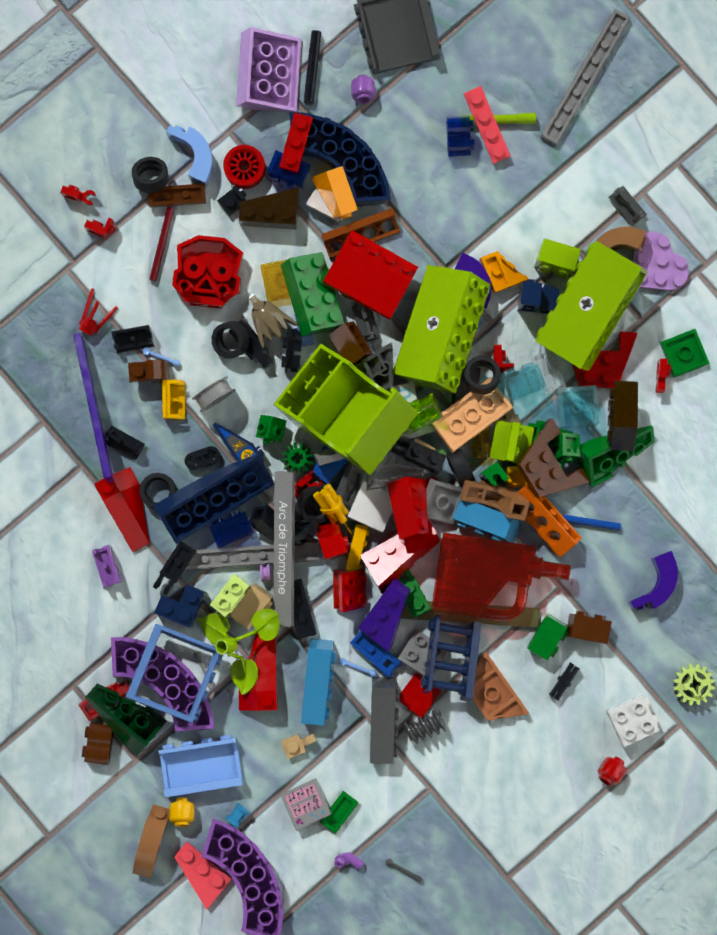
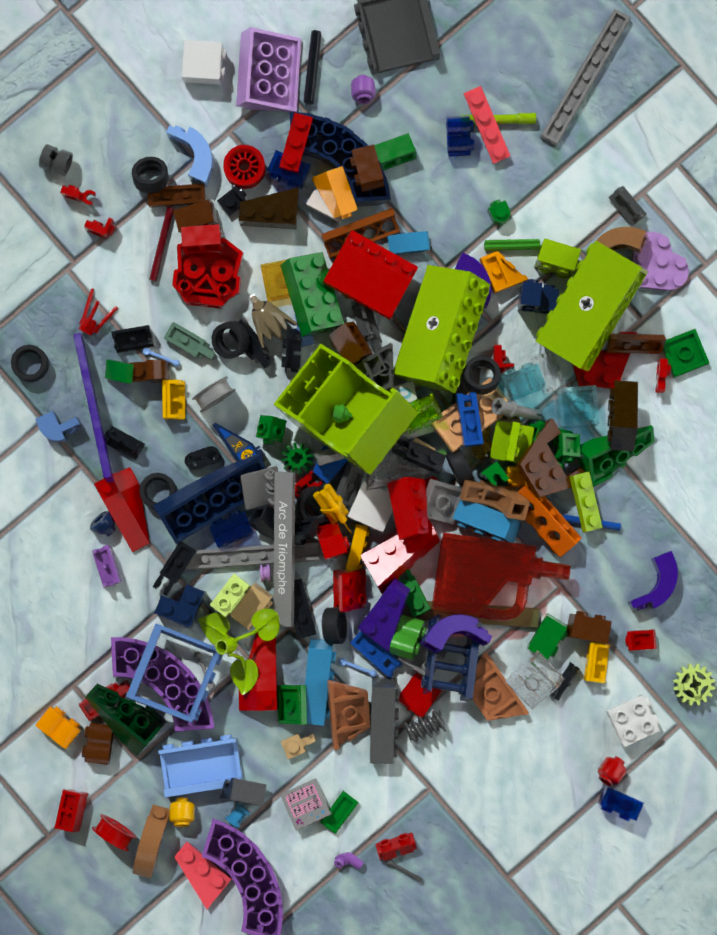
(26, 349): none -> black tyre
(53, 430): none -> medium blue brick
(57, 160): none -> dark grey wheel
(58, 726): none -> light orange brick
(71, 810): none -> red hinge
(103, 524): none -> dark blue brick
(114, 832): none -> red wheel
(119, 371): none -> green tile
(188, 342): none -> sand green hinge
(196, 215): none -> reddish brown brick
(201, 239): none -> red hinge
(203, 62): none -> white brick
(243, 791): none -> black hinge
(259, 487): none -> light grey hinge
(292, 704): none -> green tile
(334, 626): none -> black tyre
(341, 414): none -> bright green plate
(347, 712): none -> nougat wing
(367, 167): none -> reddish brown brick
(387, 848): none -> red hinge
(395, 151): none -> green hinge
(407, 637): none -> bright green brick
(409, 242): none -> dark azure slope
(456, 624): none -> dark purple arch
(469, 420): none -> blue plate
(499, 212): none -> green plate
(511, 409): none -> light grey pin
(512, 244): none -> bright green axle
(535, 680): none -> clear brick
(585, 502): none -> lime plate
(596, 662): none -> yellow hinge
(621, 803): none -> clear blue brick
(635, 343): none -> reddish brown plate
(641, 640): none -> red bracket

